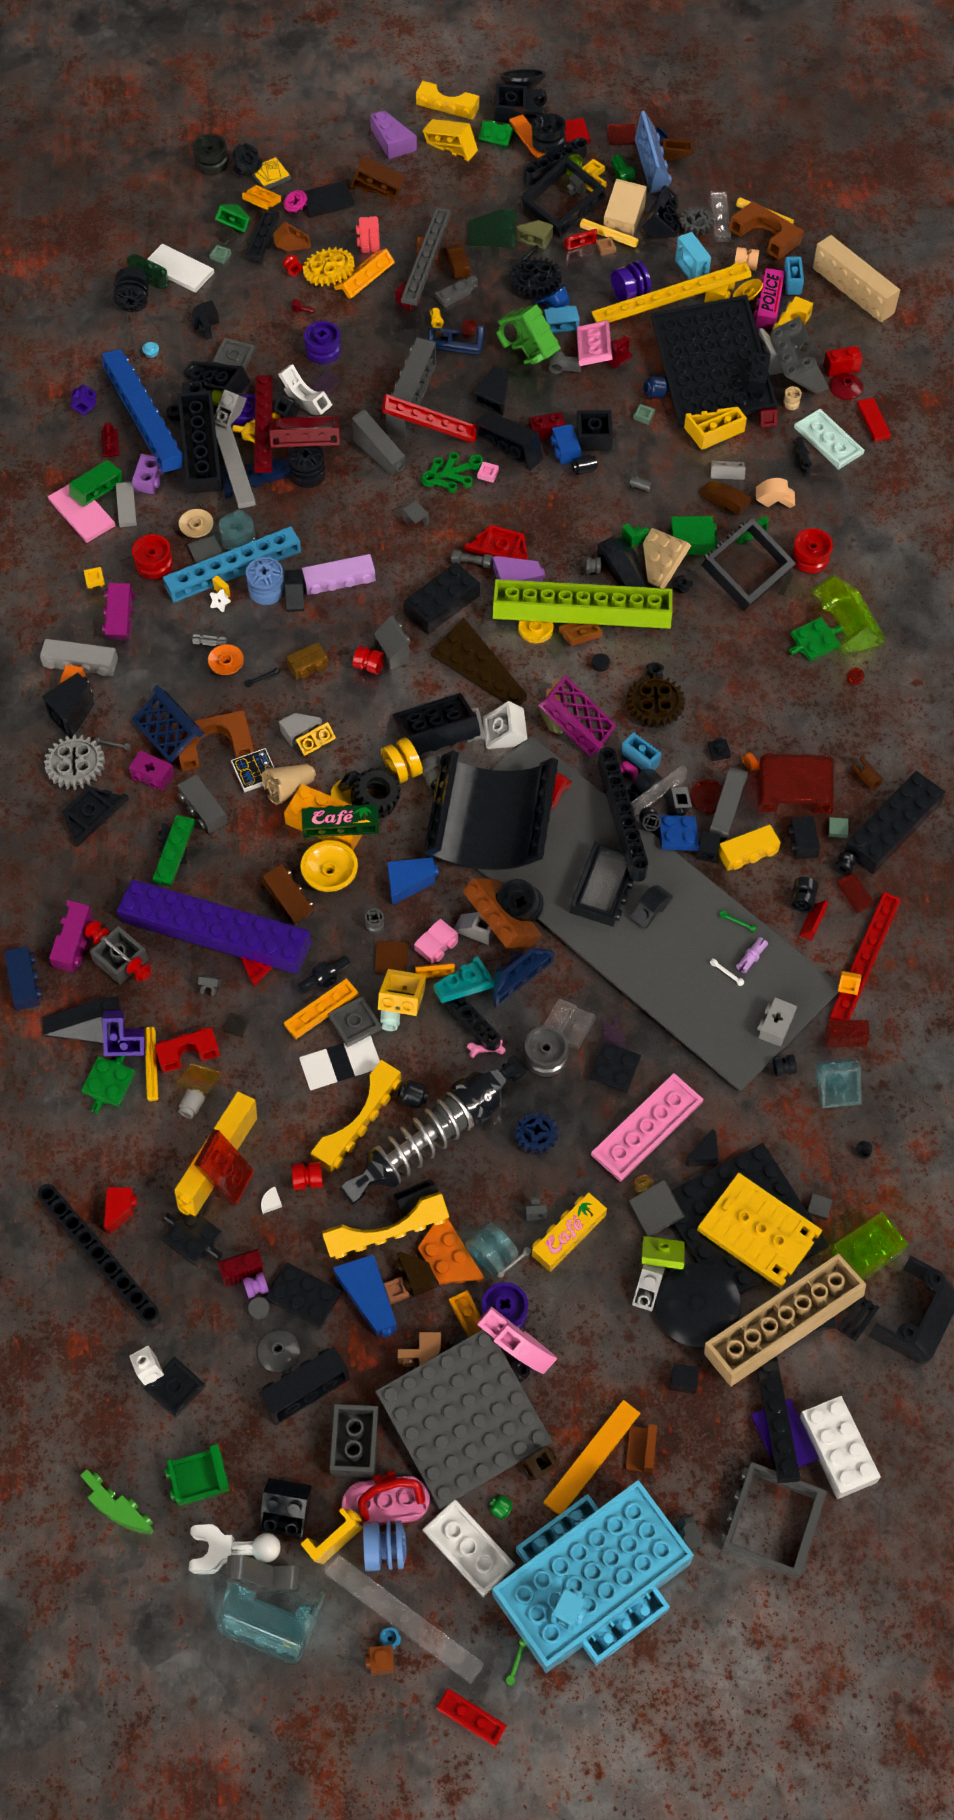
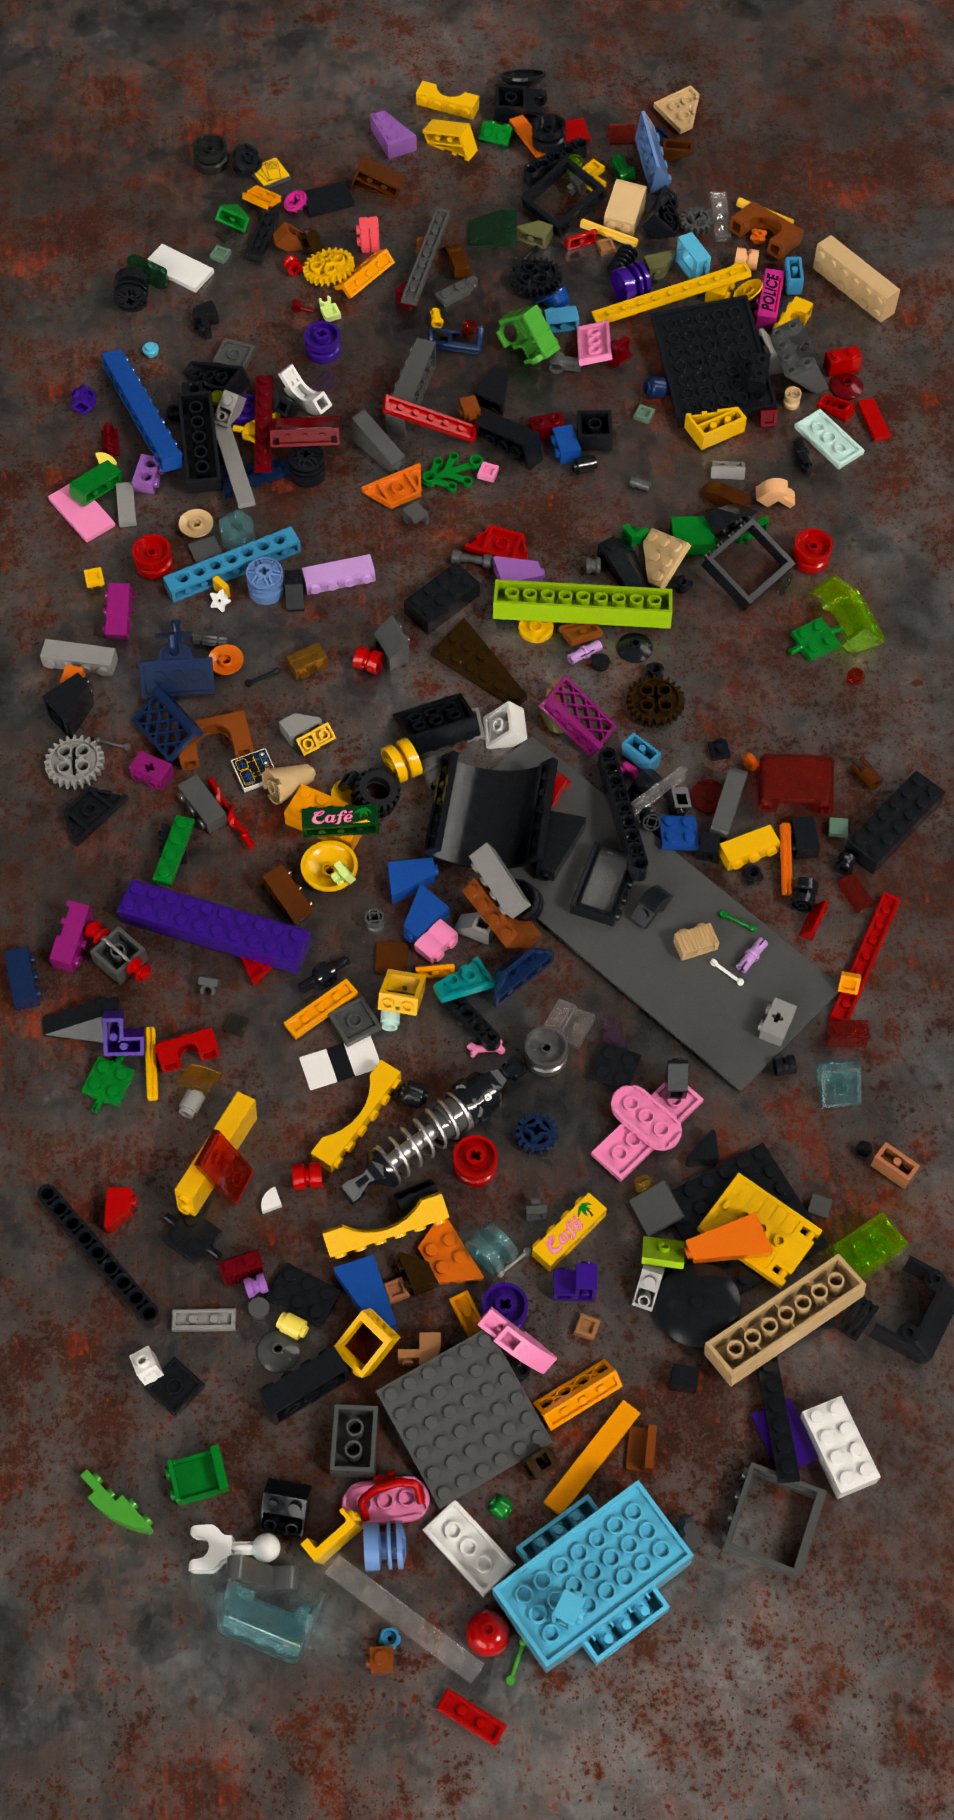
(102, 457): none -> light yellow tile
(177, 673): none -> dark blue plate
(203, 1320): none -> light grey tile
(232, 819): none -> red piece
(292, 1325): none -> light yellow brick
(310, 241): none -> dark brown brick
(329, 311): none -> yellowish green plate
(342, 874): none -> yellowish green tile
(380, 1329): none -> yellow window
(396, 488): none -> orange wing
(423, 914): none -> blue slope
(469, 409): none -> dark orange brick
(475, 1161): none -> red wheel
(488, 1633): none -> red cylinder
(499, 880): none -> light grey brick
(562, 836): none -> black slope
(576, 1284): none -> dark purple brick
(580, 1395): none -> light orange fence
(584, 652): none -> lavender pin
(587, 1327): none -> medium nougat tile
(625, 255): none -> black piece
(634, 653): none -> black dish
(646, 1117): none -> bright pink tile
(659, 264): none -> olive slope
(676, 1079): none -> black slope
(679, 108): none -> tan plate
(695, 941): none -> tan brick
(729, 517): none -> black slope
(731, 1241): none -> orange slope
(752, 869): none -> black plate
(758, 236): none -> orange plate
(786, 859): none -> orange axle
(846, 407): none -> red slope
(895, 1165): none -> nougat brick

